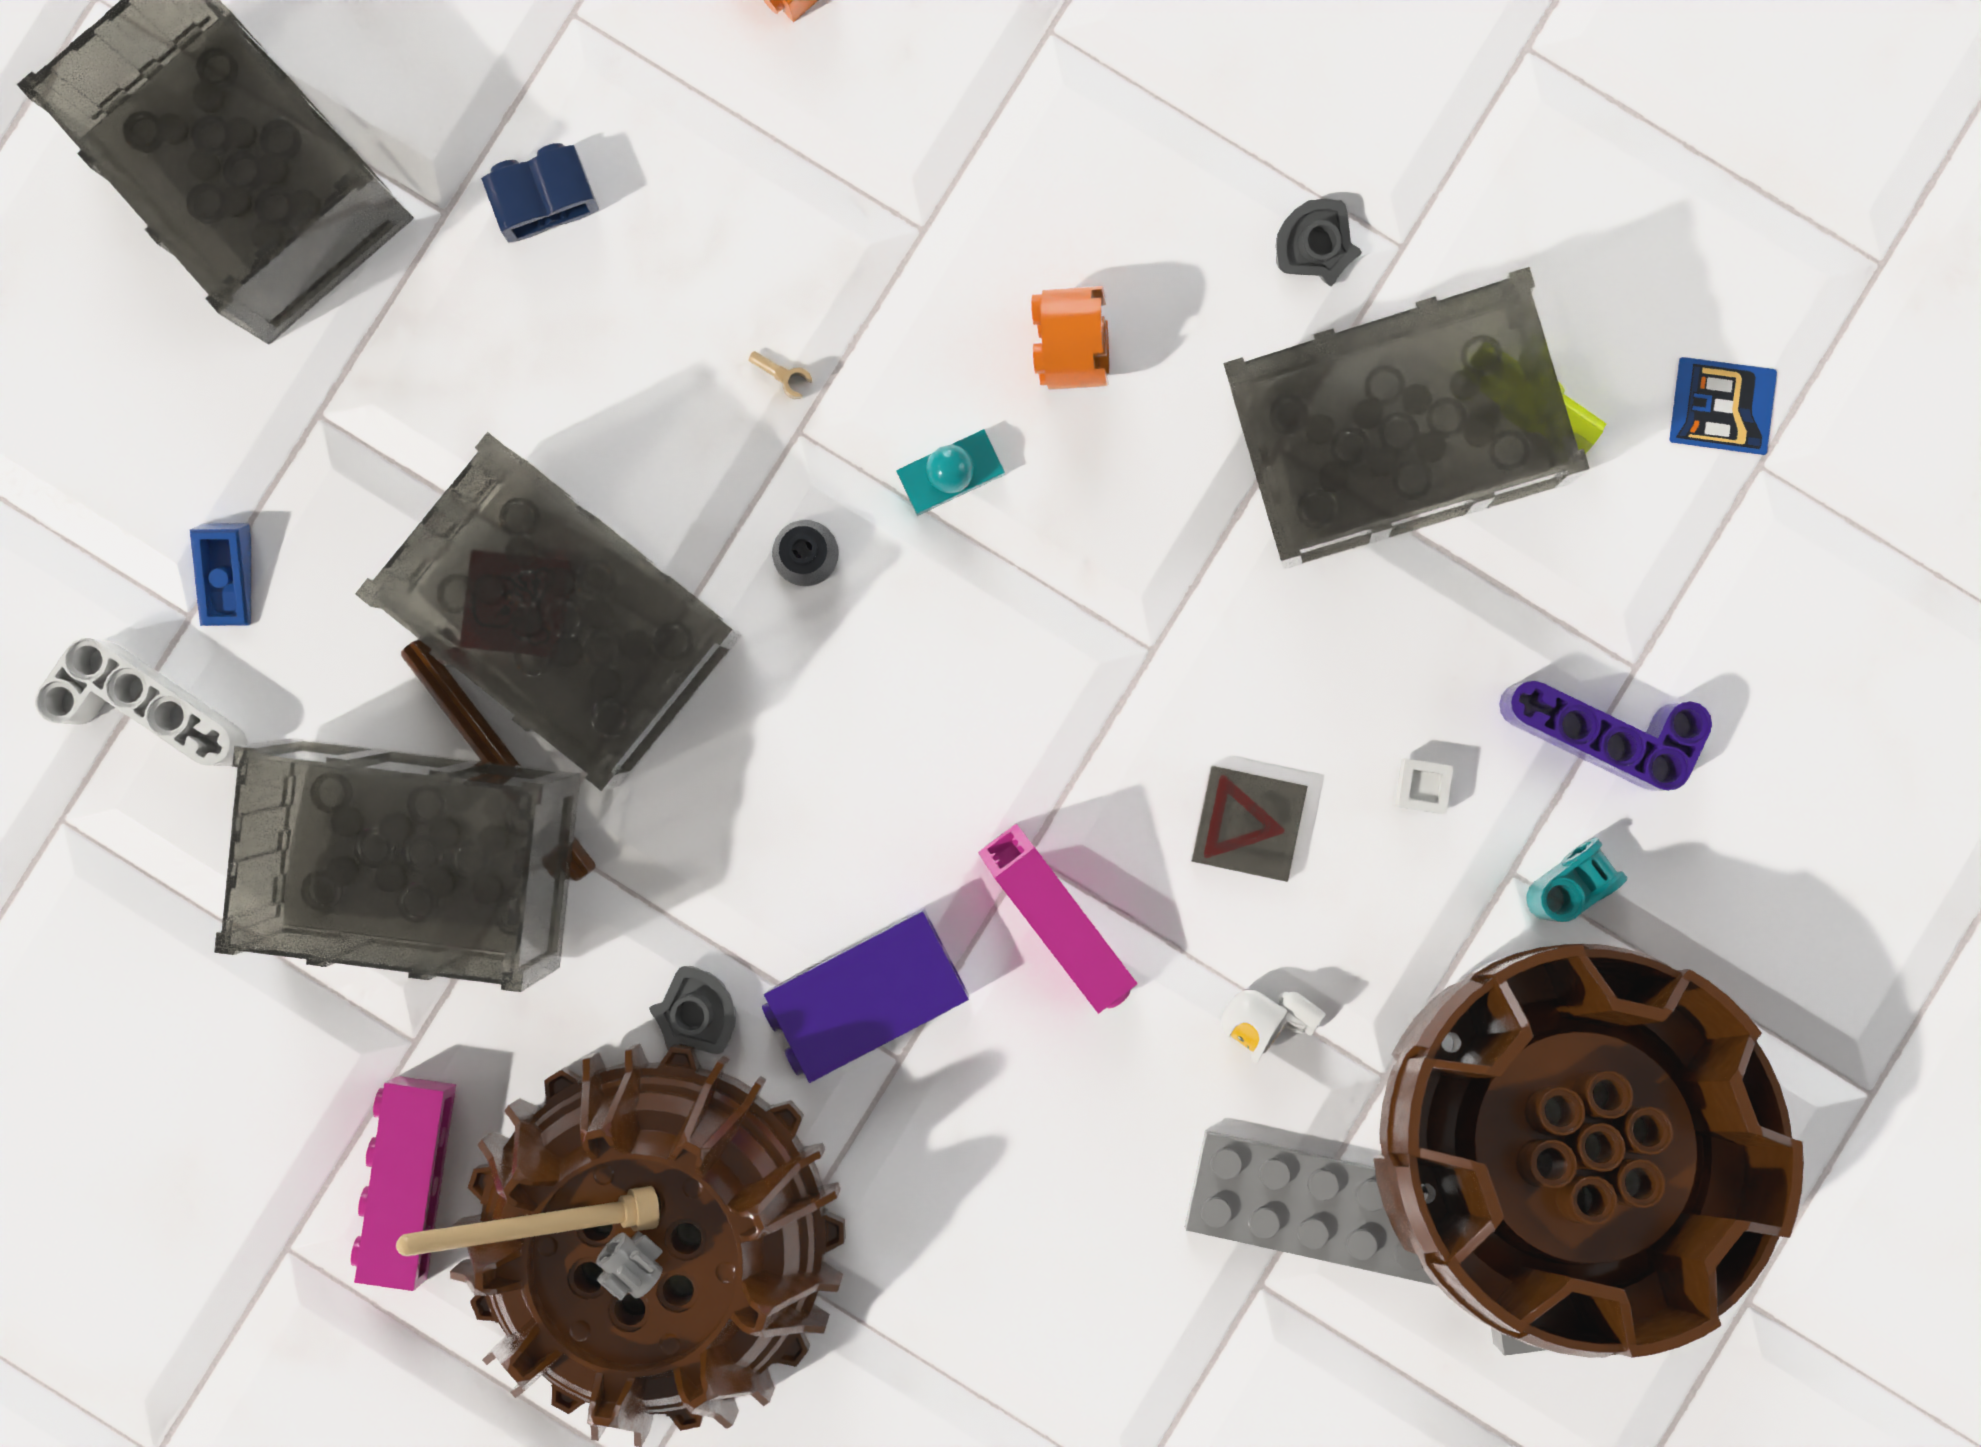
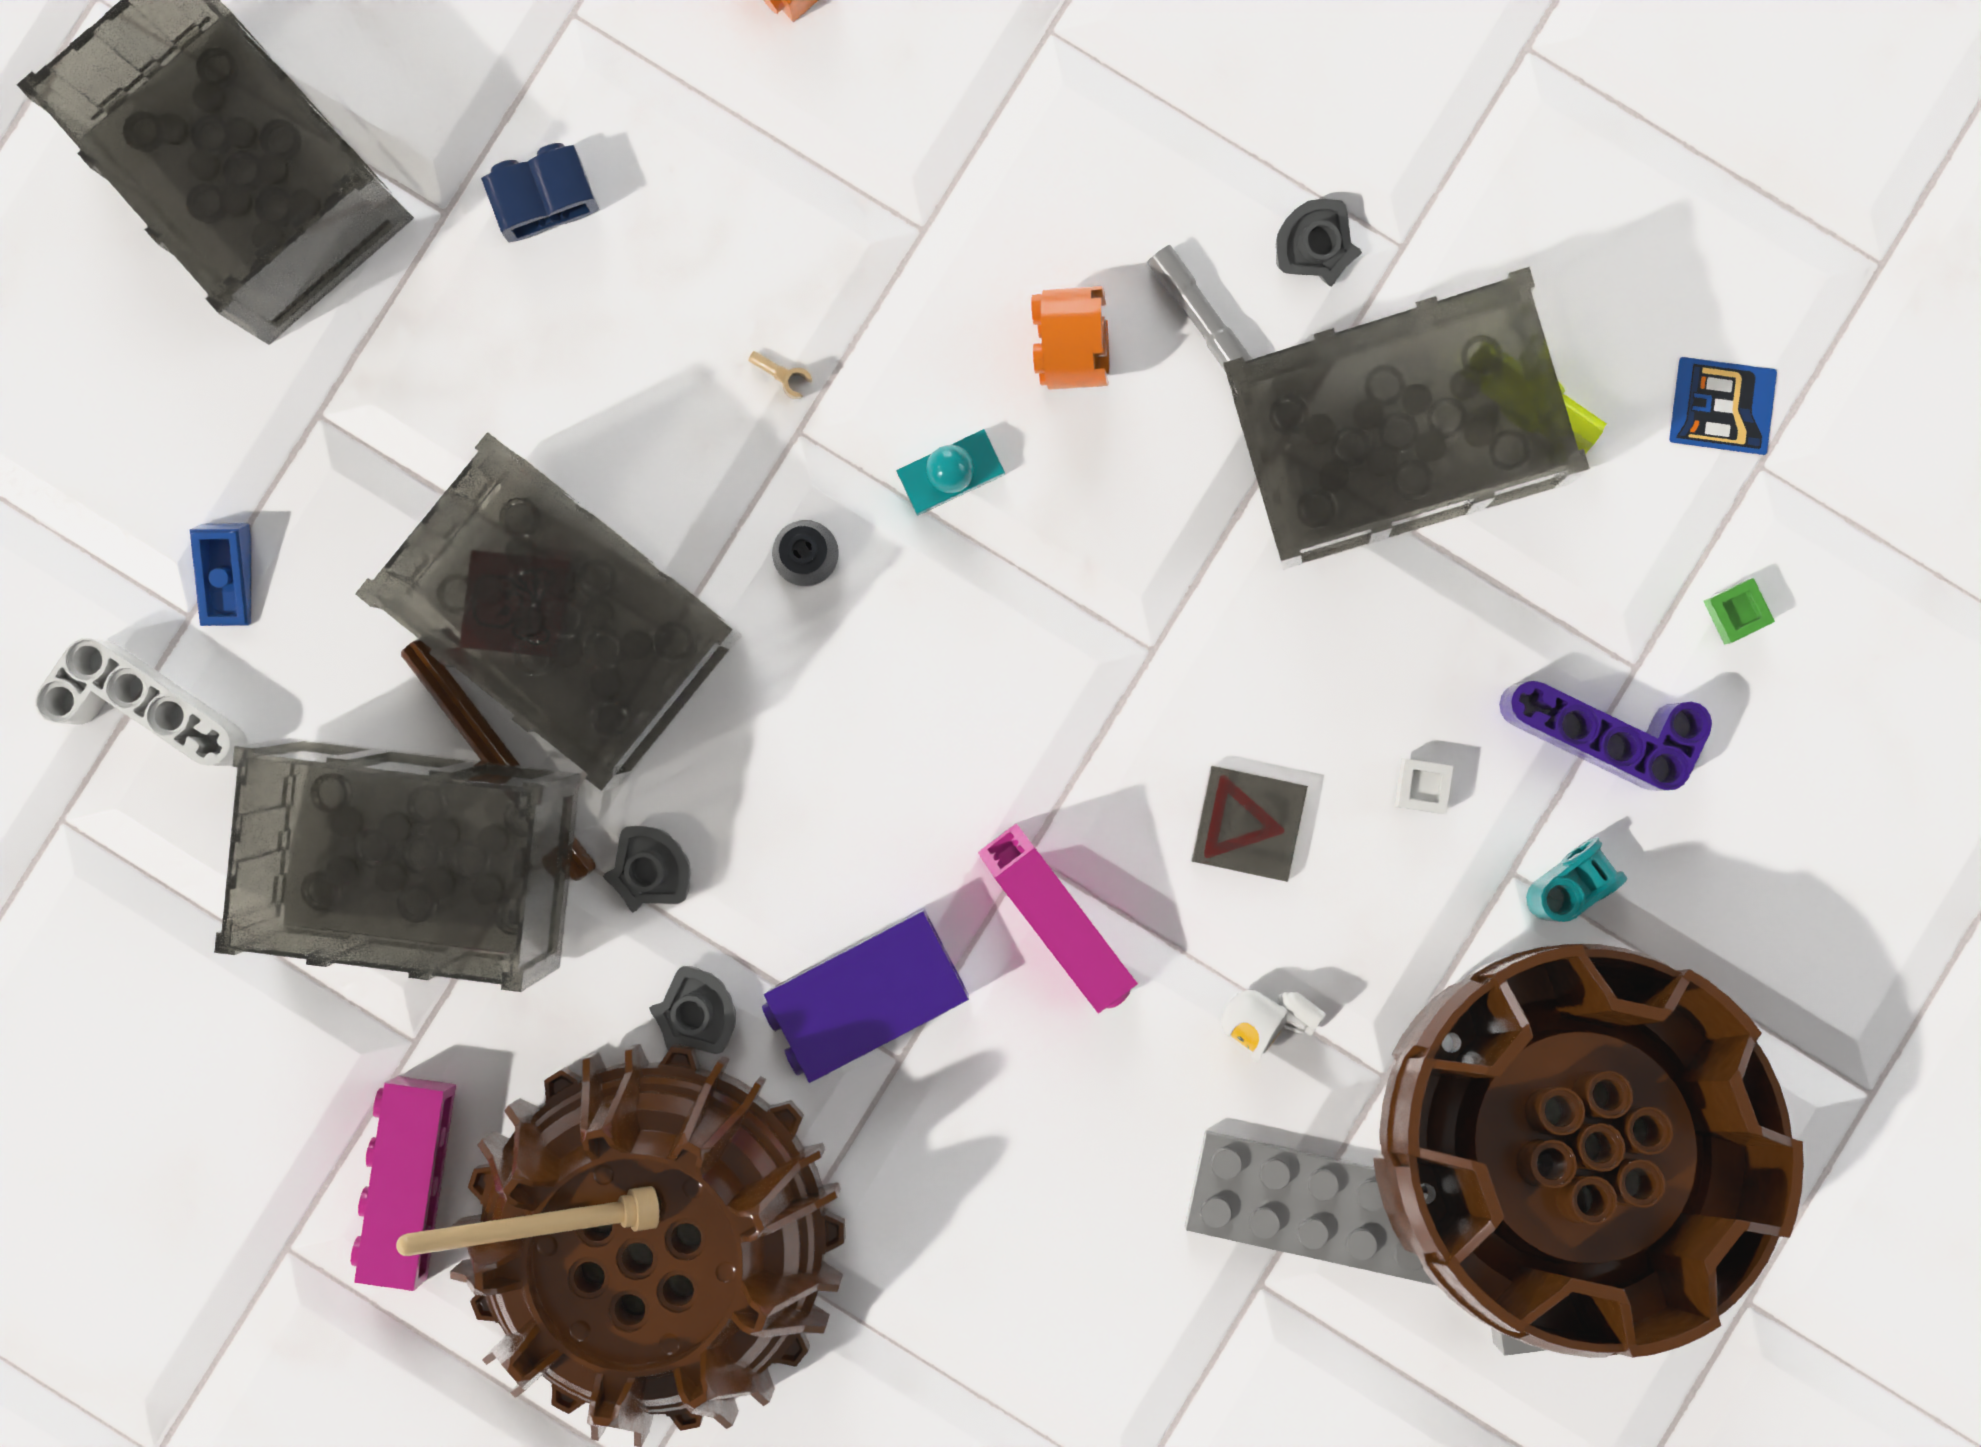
(629, 1265): light grey gear -> none
(649, 868): none -> dark grey animal
(1183, 287): none -> light grey piece
(1739, 611): none -> bright green plate

